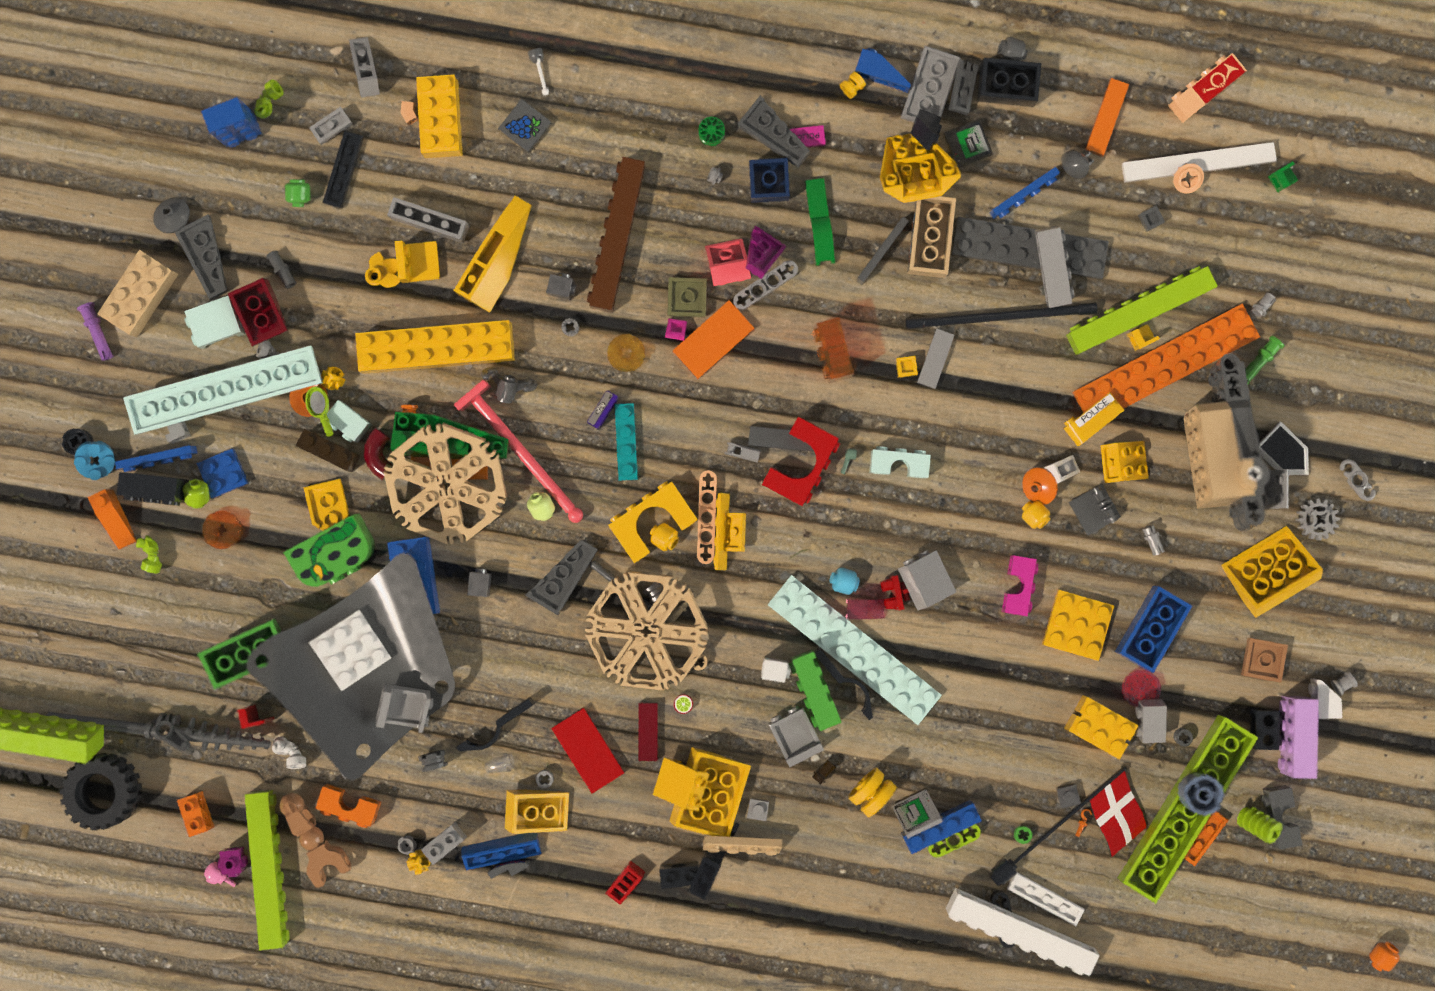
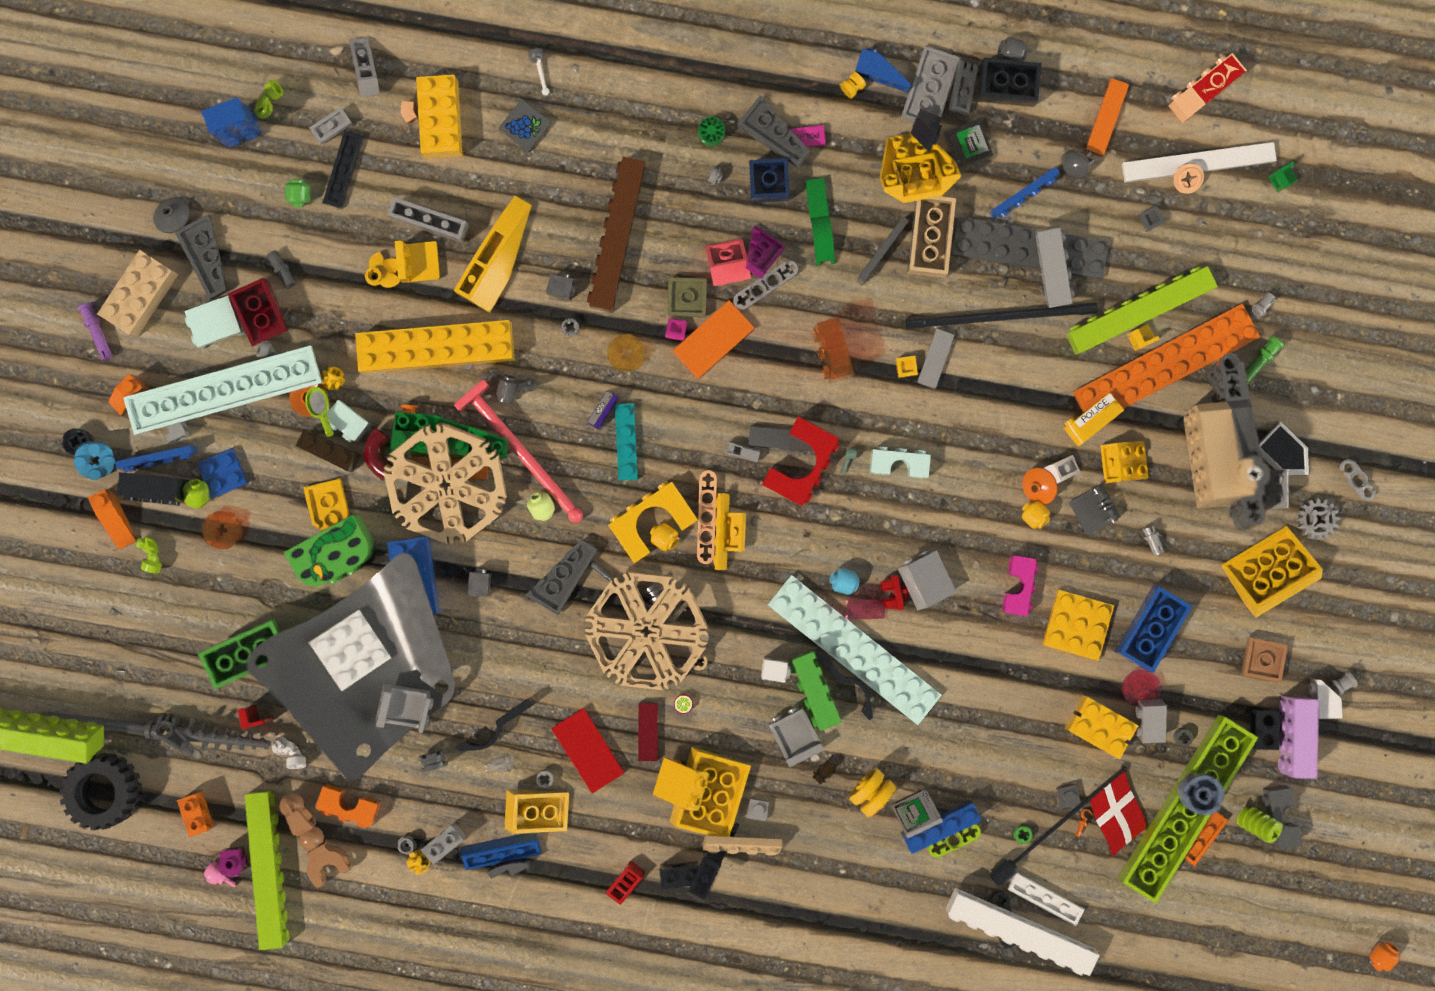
(128, 386): none -> orange slope

